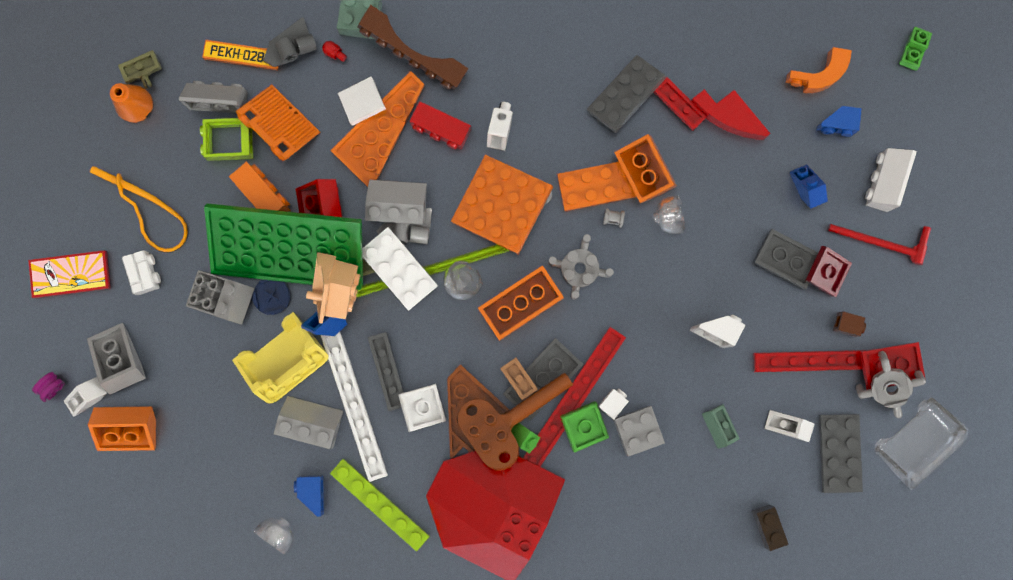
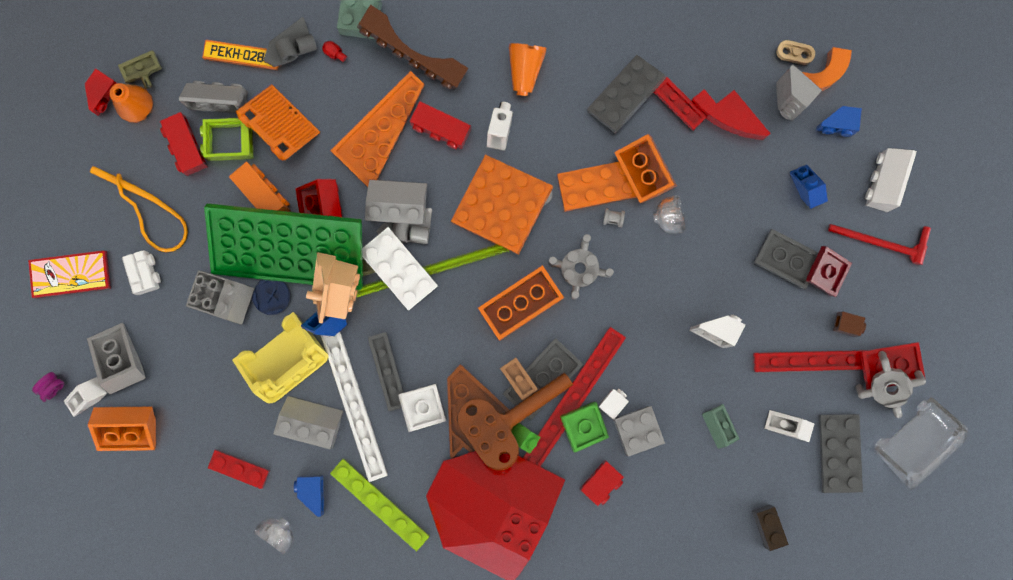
(98, 91): none -> red slope
(182, 144): none -> red brick
(238, 469): none -> red plate
(361, 101): white tile -> none
(462, 281): clear cylinder -> none
(525, 66): none -> orange cone
(602, 483): none -> red brick
(794, 52): none -> tan plate
(795, 93): none -> light grey slope
(915, 48): bright green slope -> none

